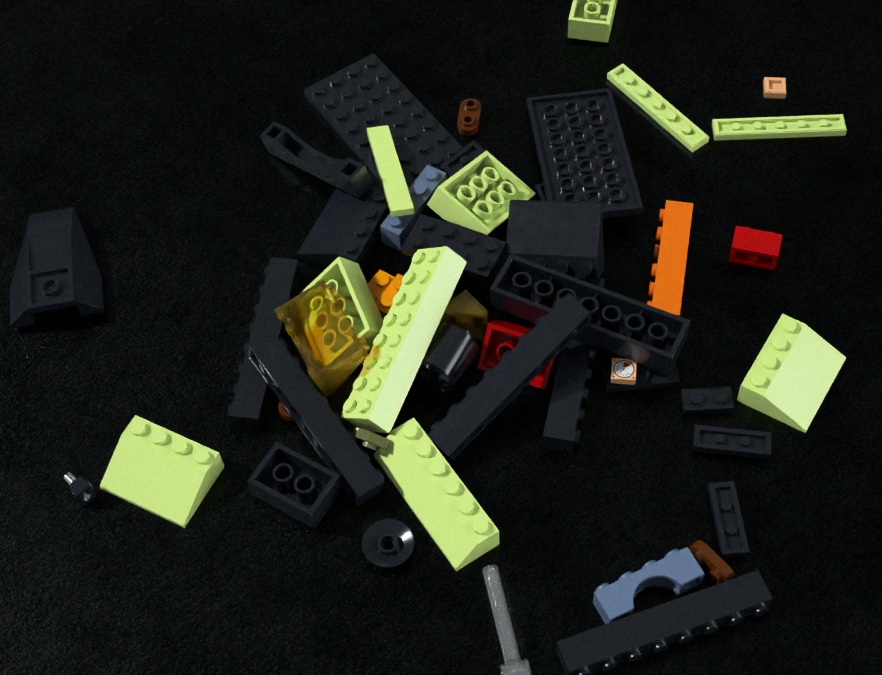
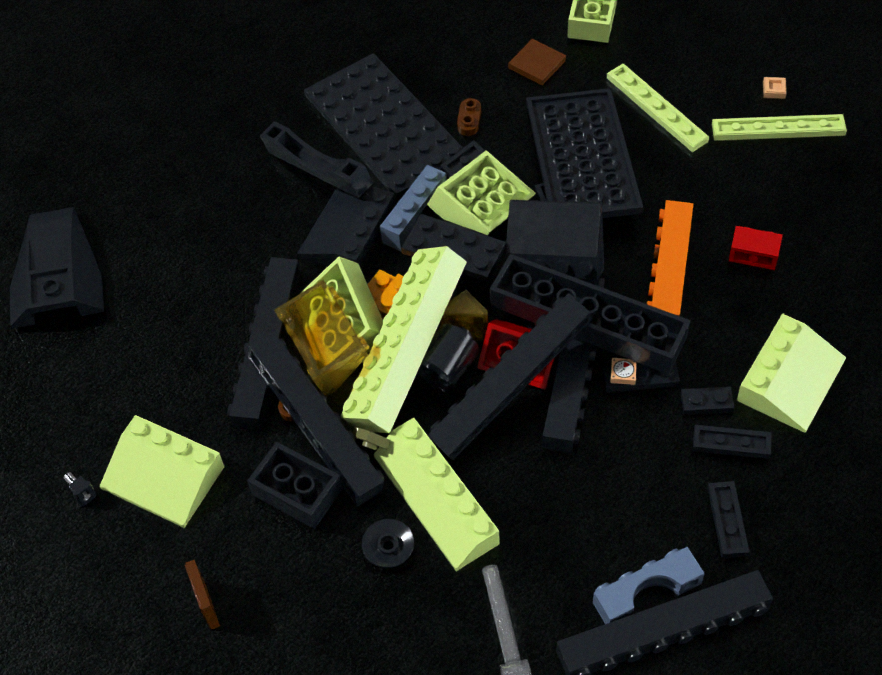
(202, 595): none -> reddish brown tile
(390, 171): yellowish green tile -> none
(537, 61): none -> reddish brown tile
(714, 565): reddish brown plate -> none

